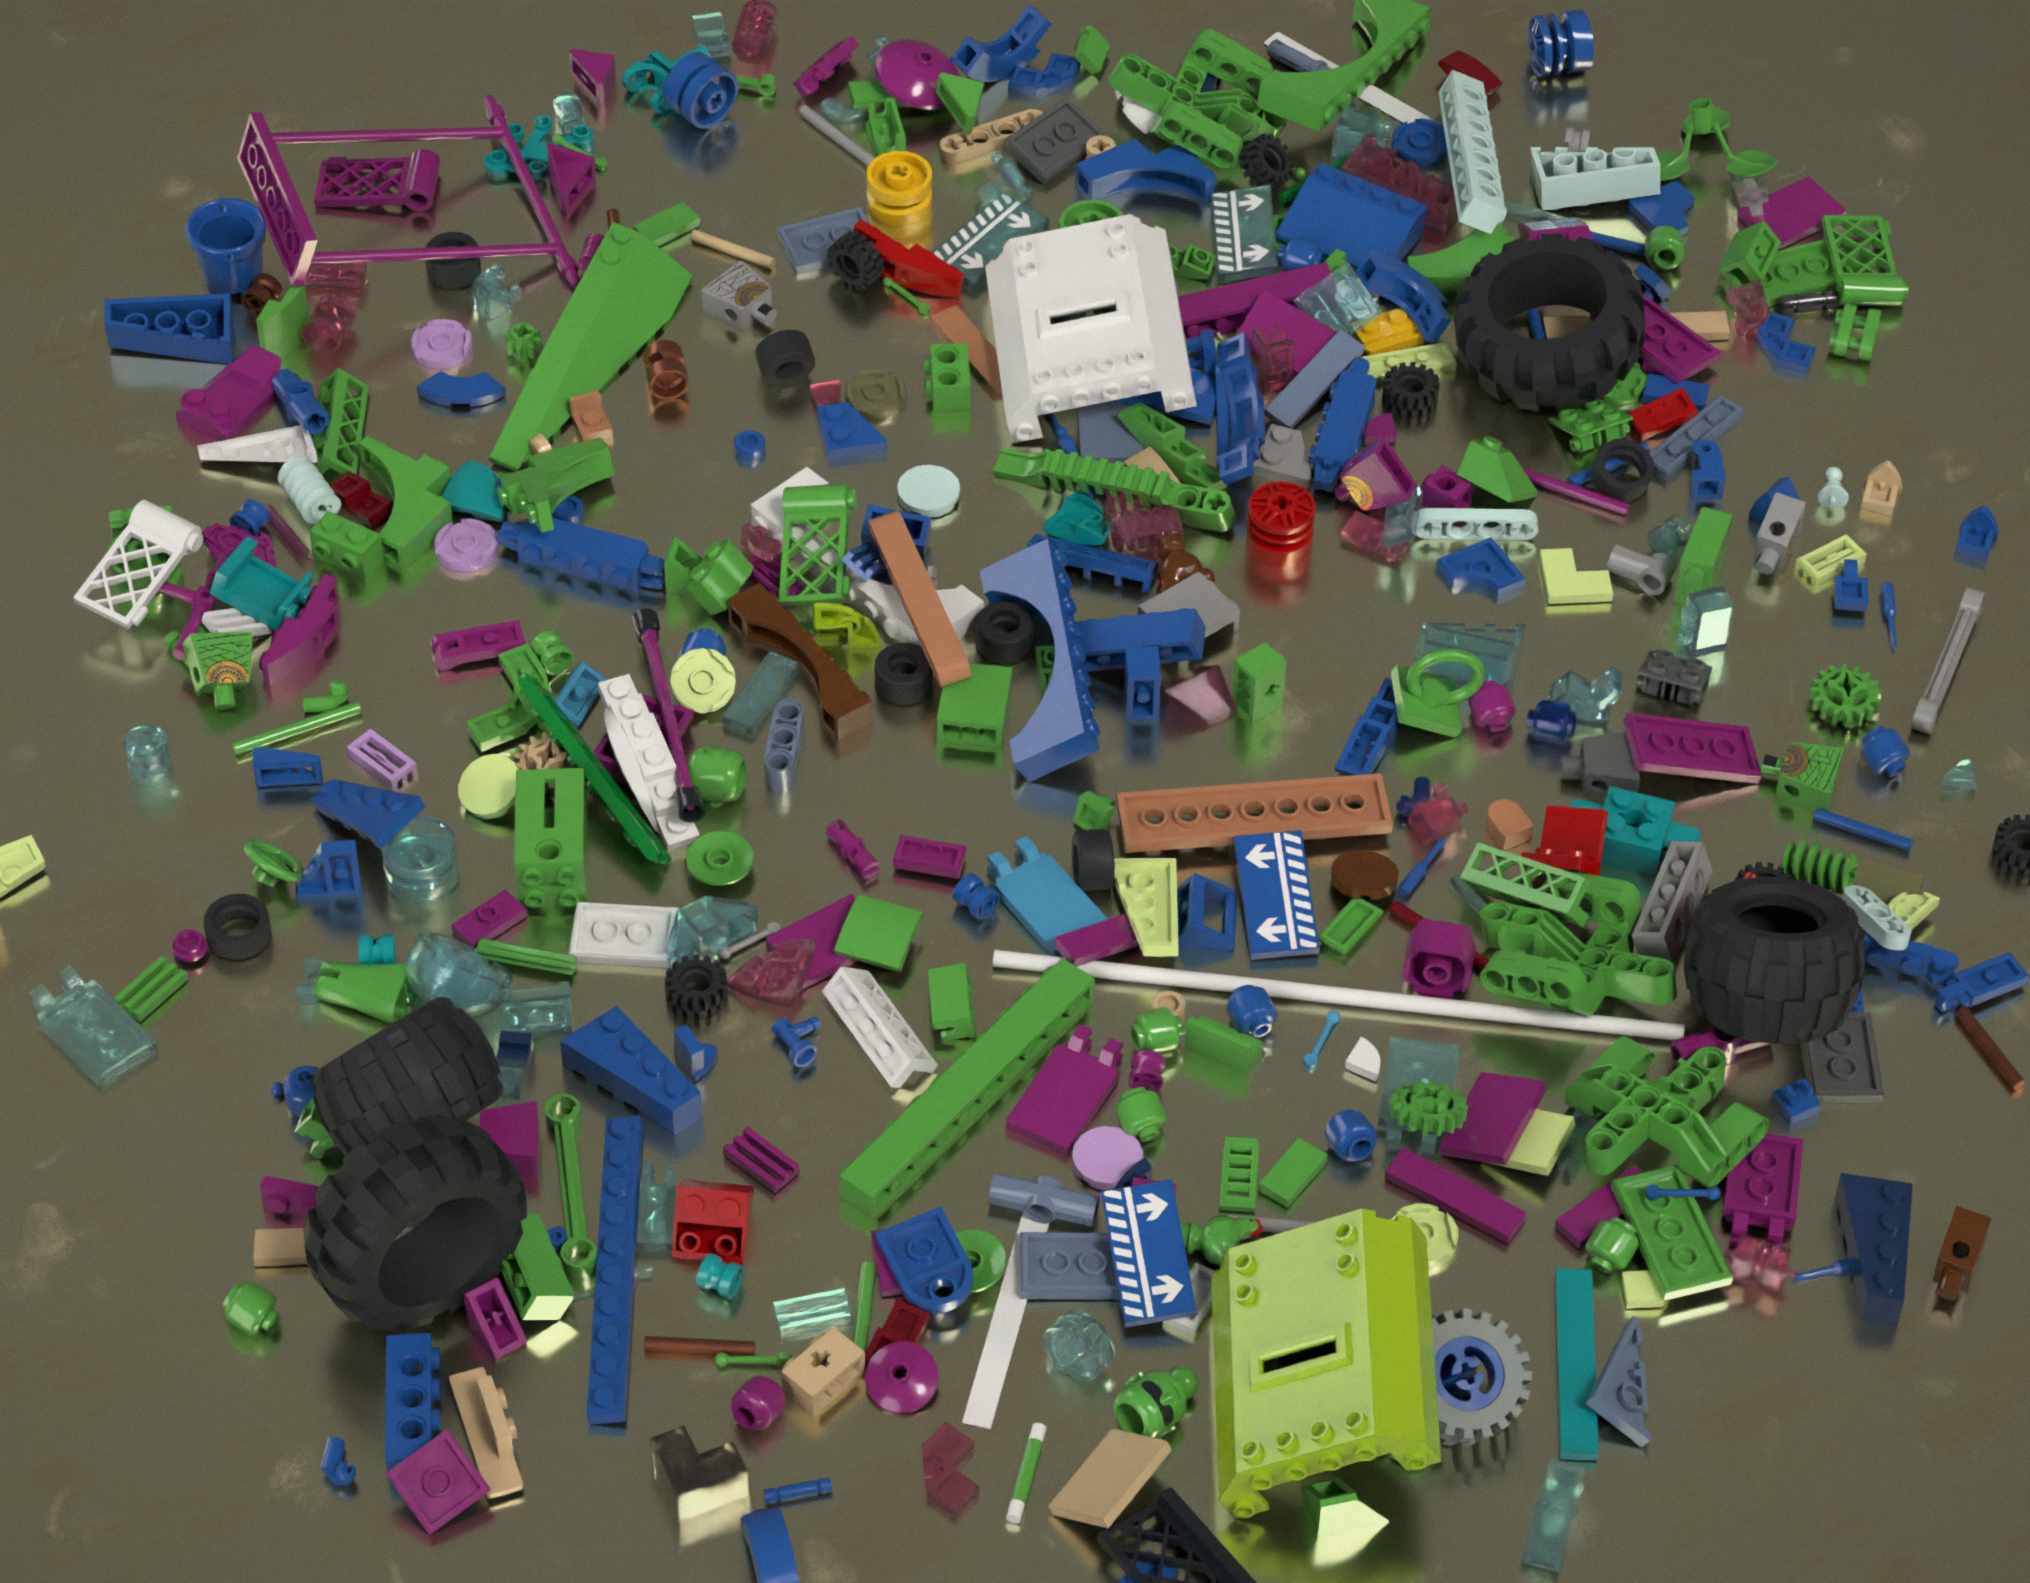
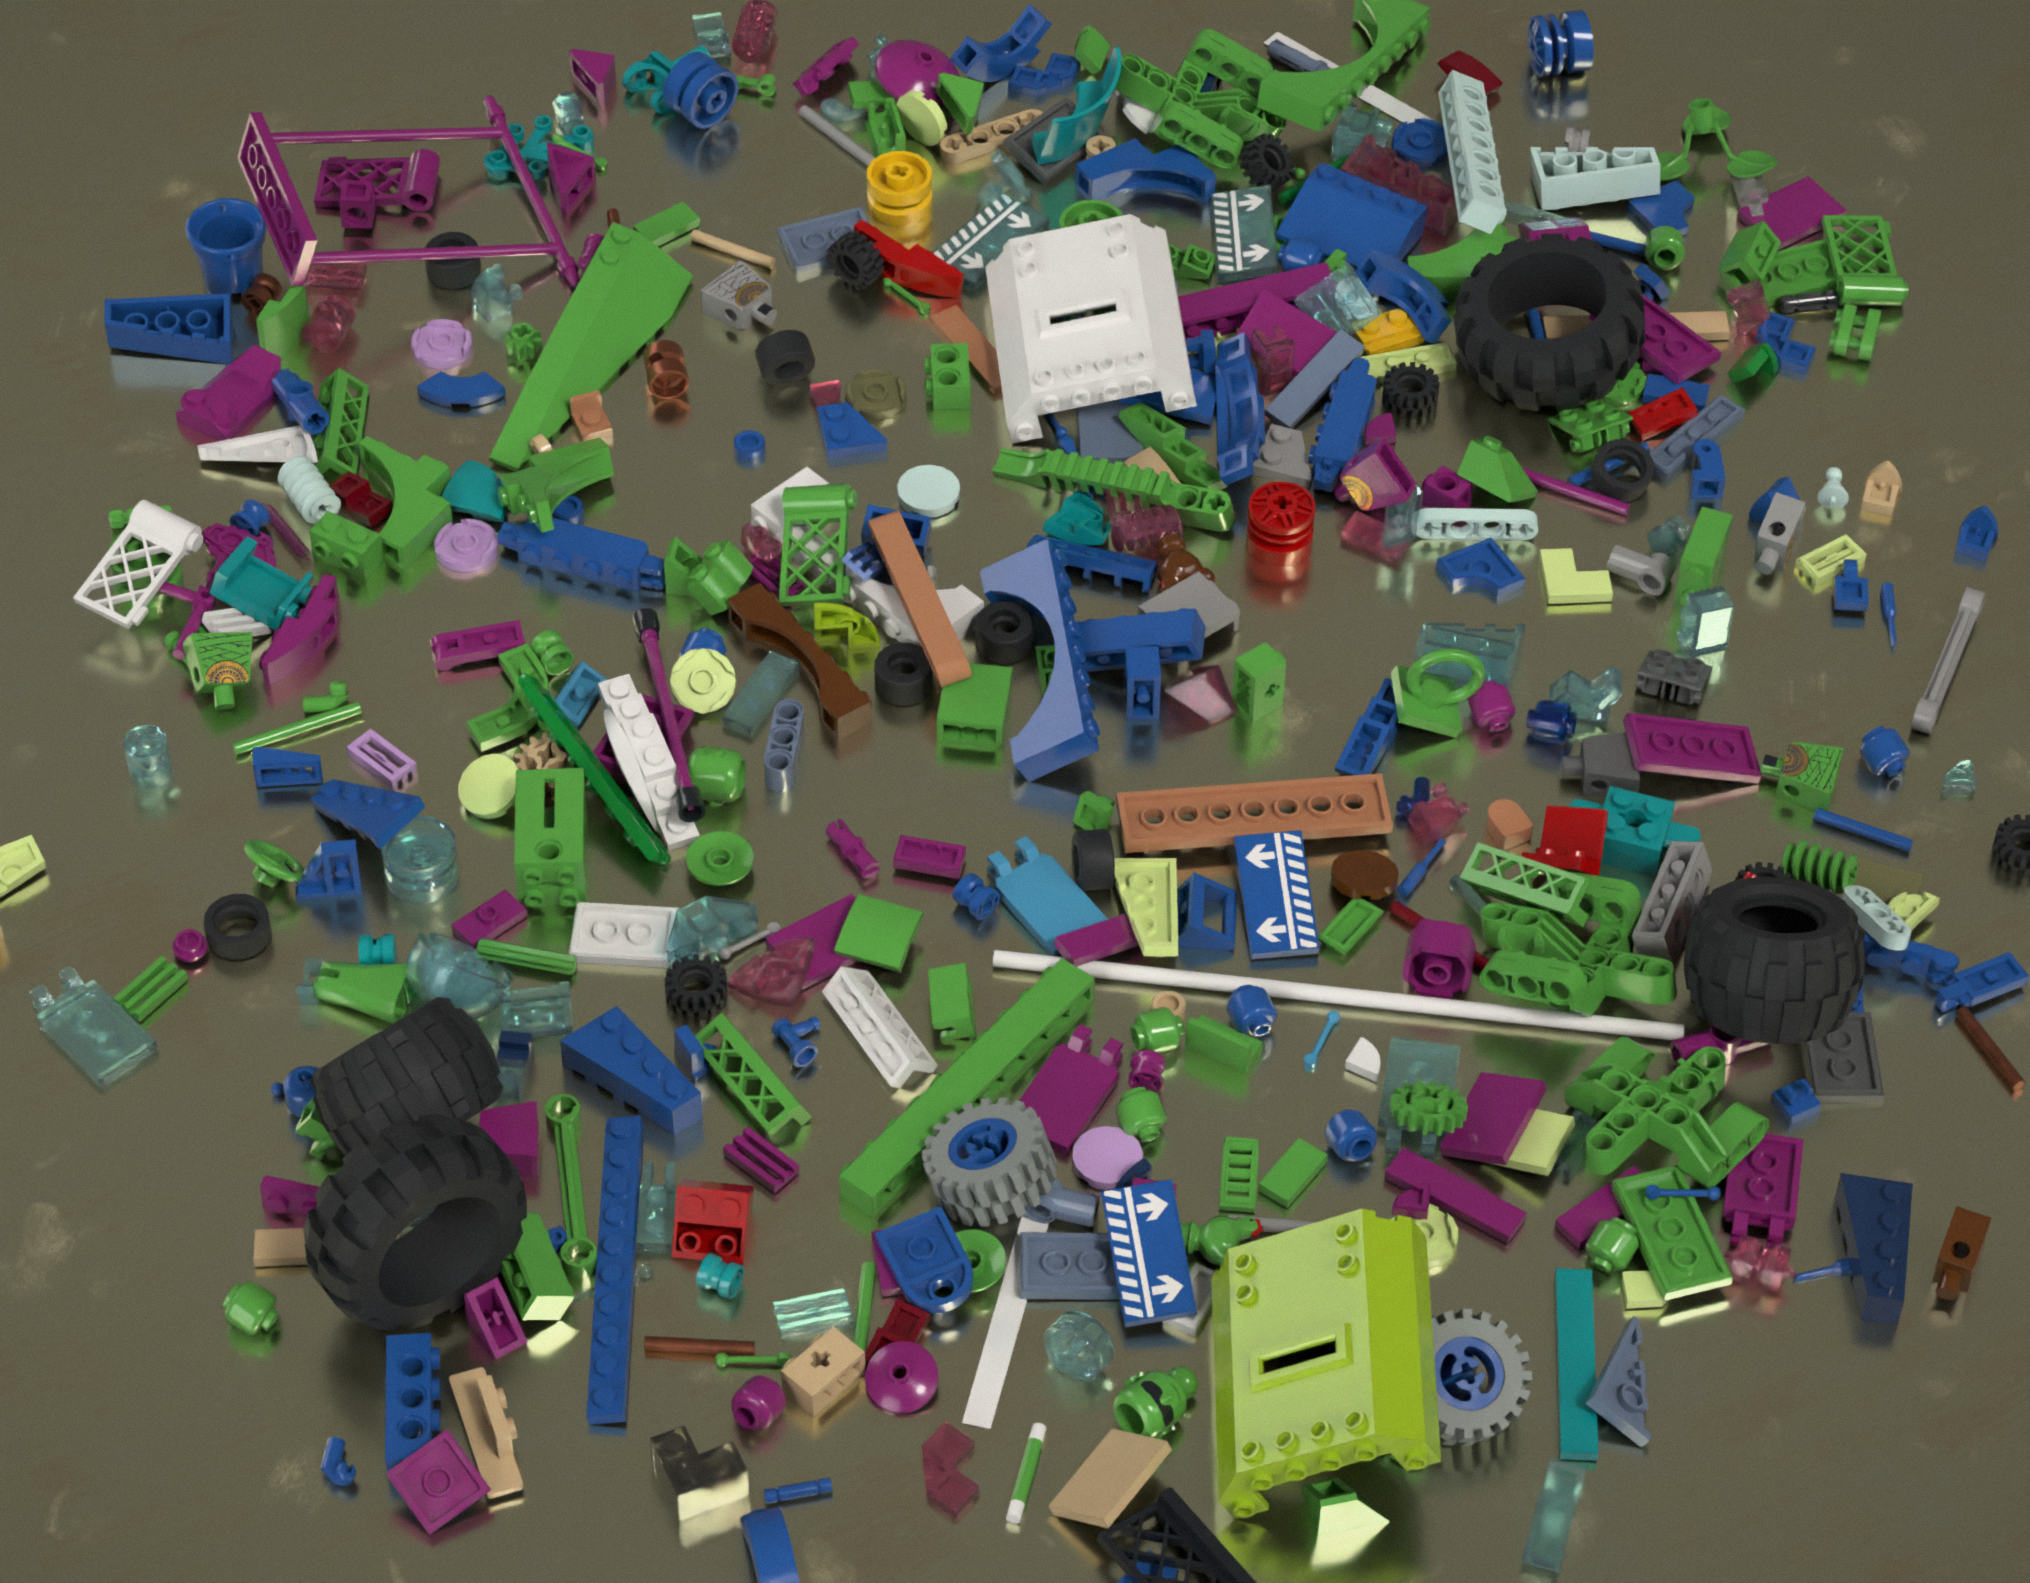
(357, 204): none -> magenta brick
(761, 1071): none -> bright green fence
(922, 118): none -> yellowish green tile
(989, 1161): none -> light grey wheel
(1074, 131): none -> teal panel
(1413, 1202): none -> magenta tile
(1753, 359): none -> green tile
(1845, 695): bright green gear -> none

